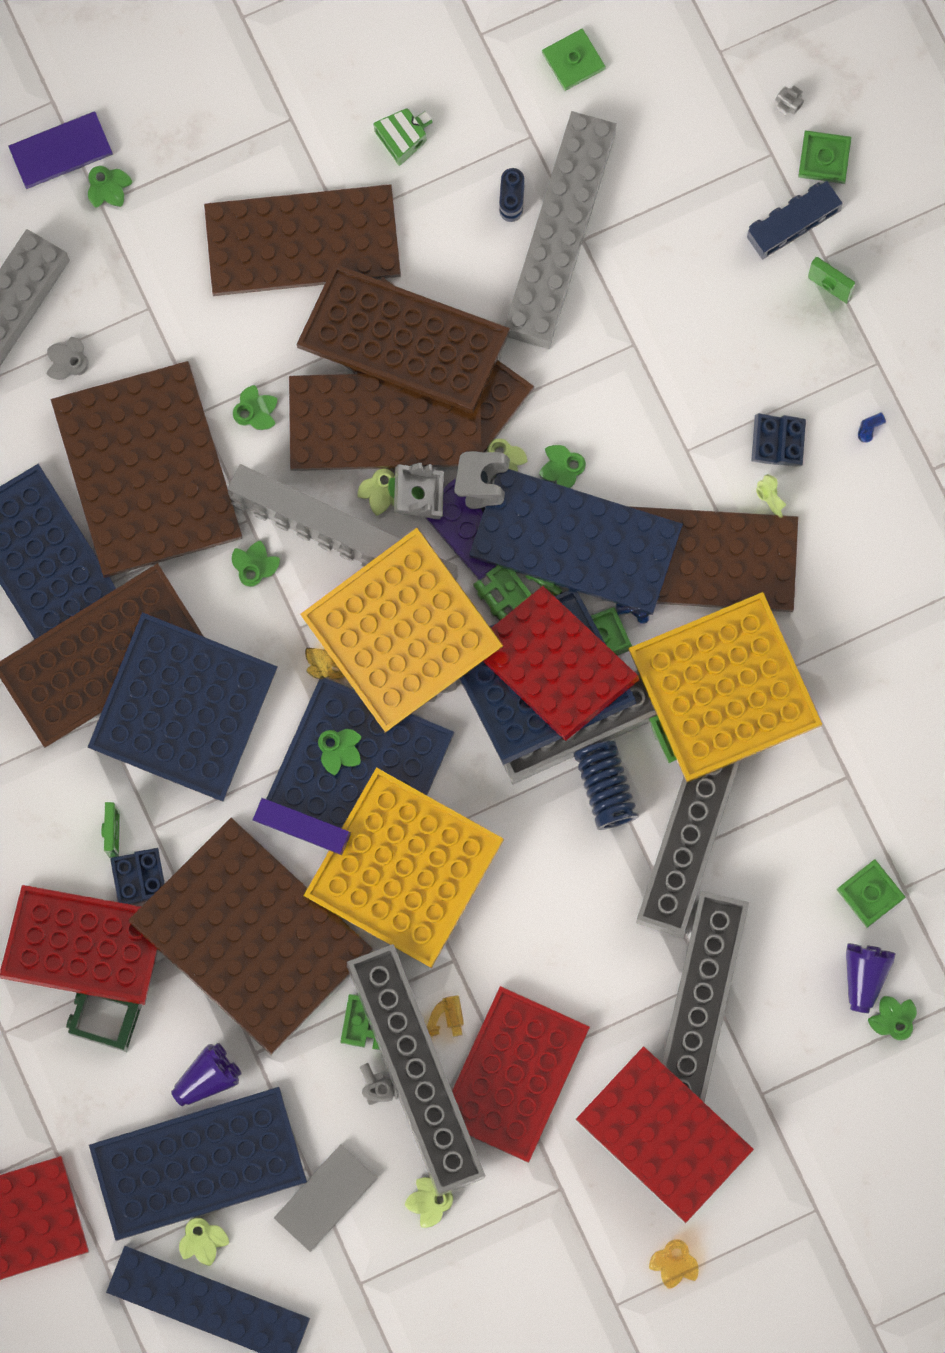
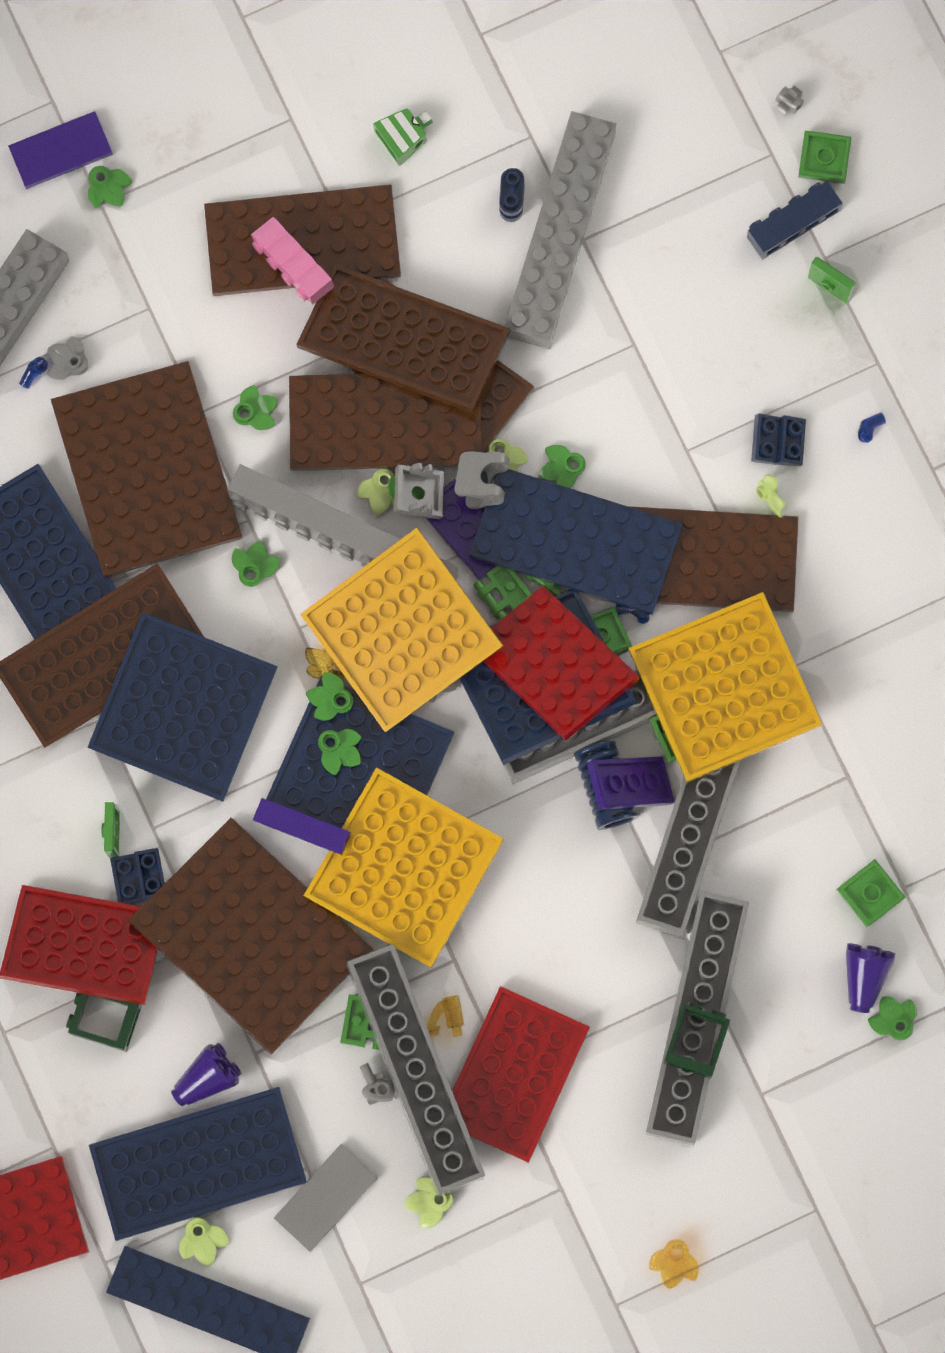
(34, 369): none -> clear blue arm
(292, 260): none -> bright pink brick
(326, 697): none -> bright green plate
(573, 59): bright green plate -> none
(630, 782): none -> dark purple tile
(664, 1134): red plate -> none
(716, 1017): none -> dark green window

